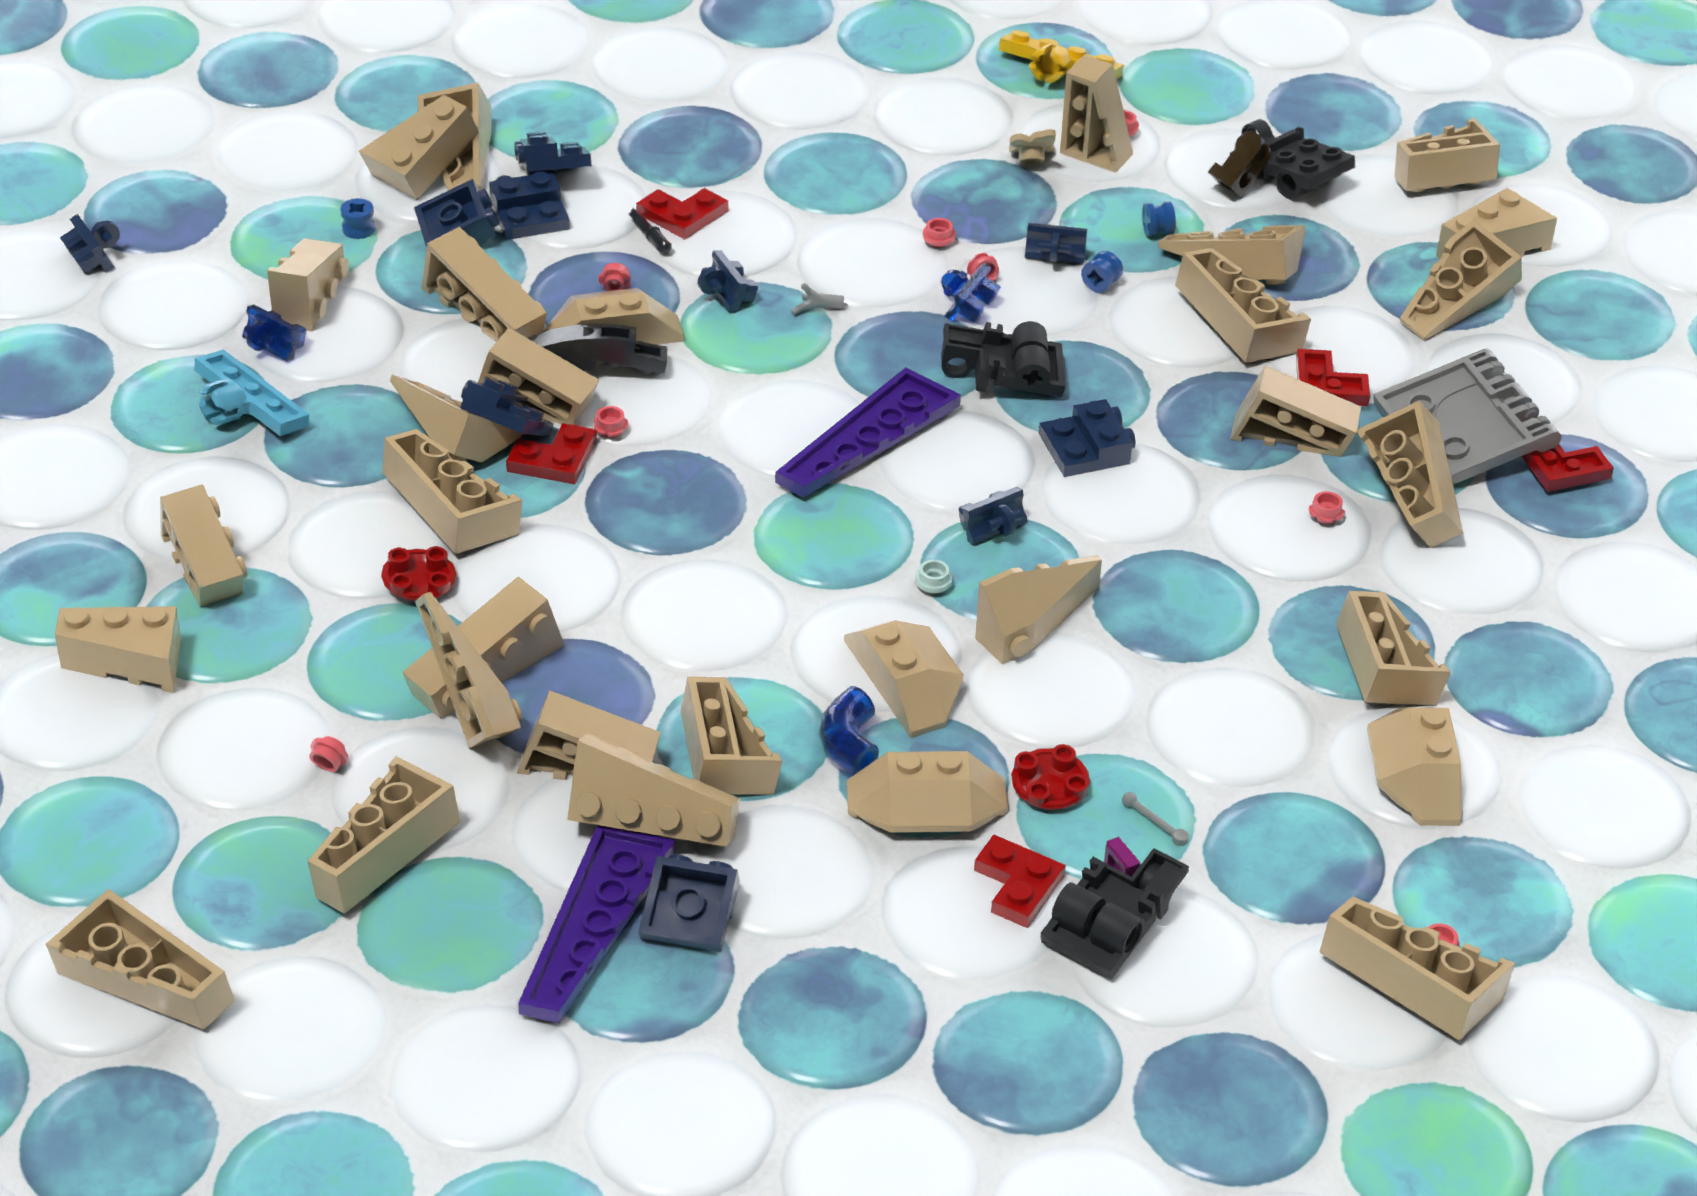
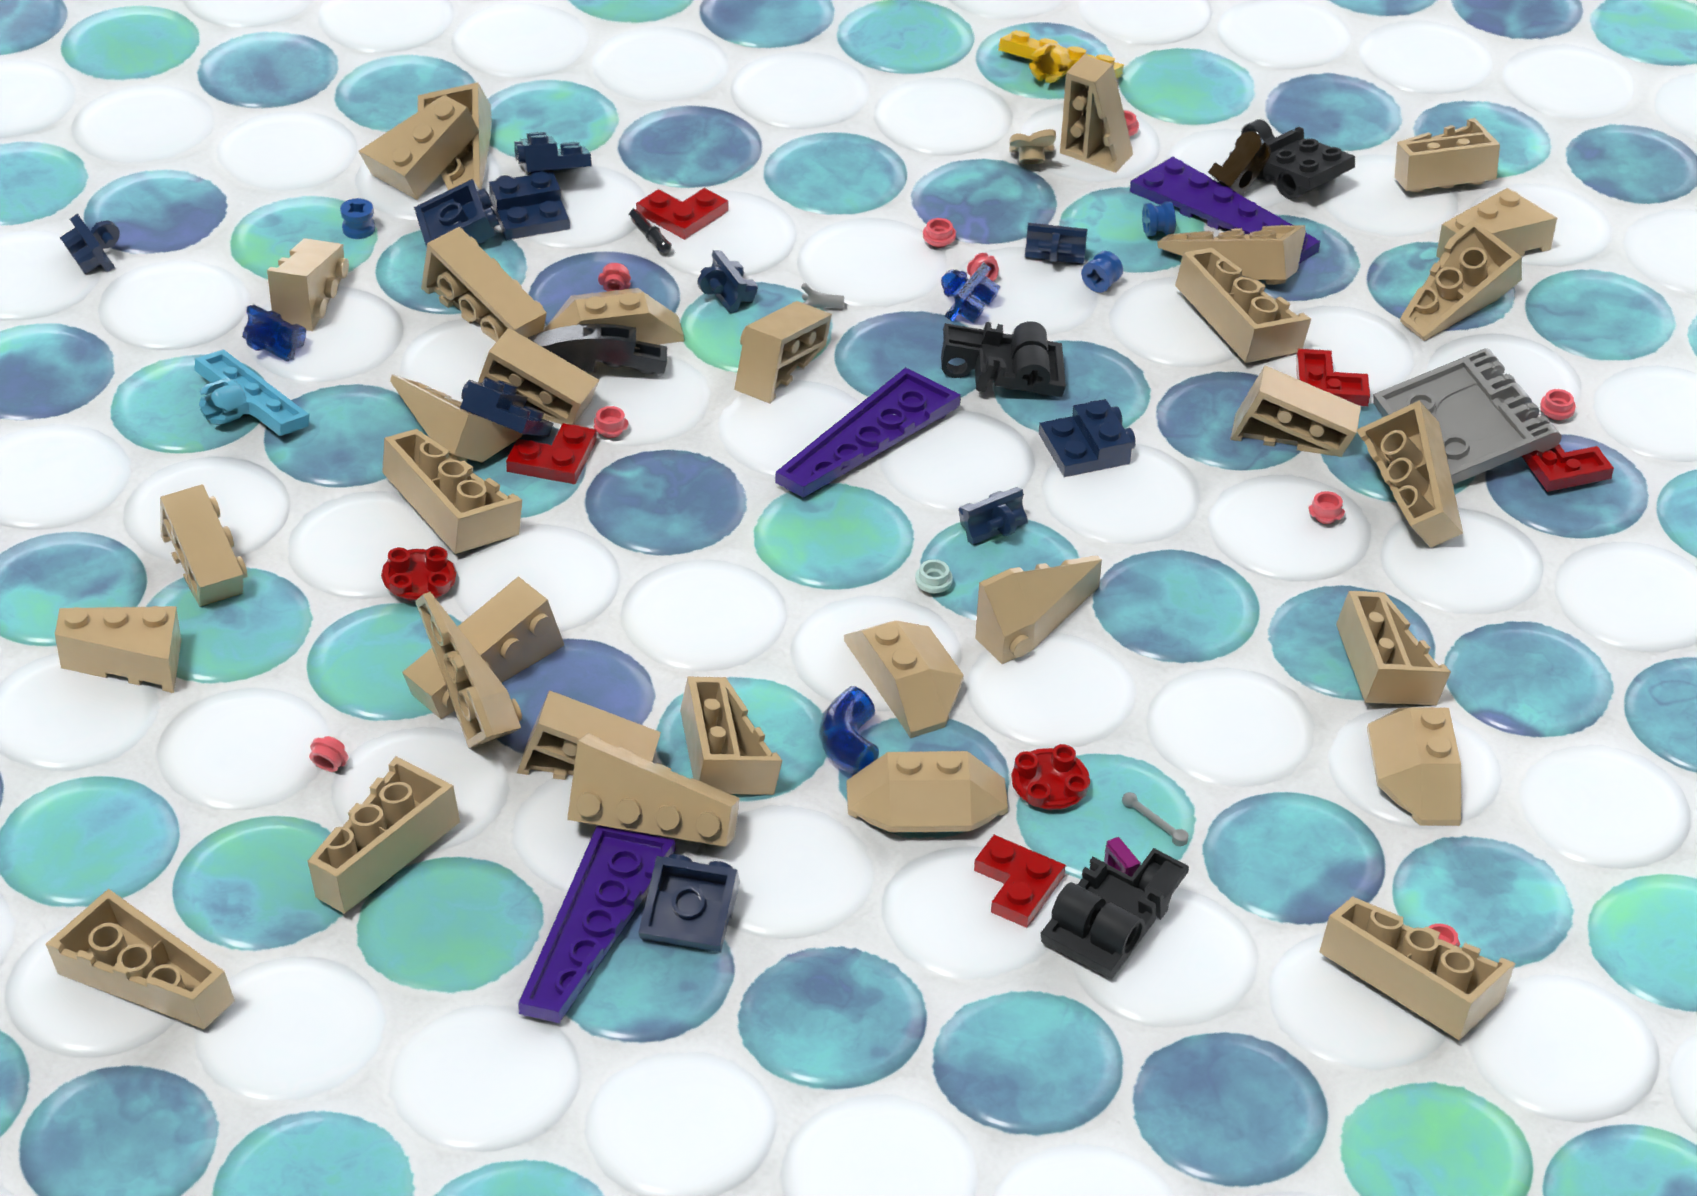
(778, 346): none -> tan wedge
(1208, 199): none -> dark purple wing
(1558, 404): none -> coral plate

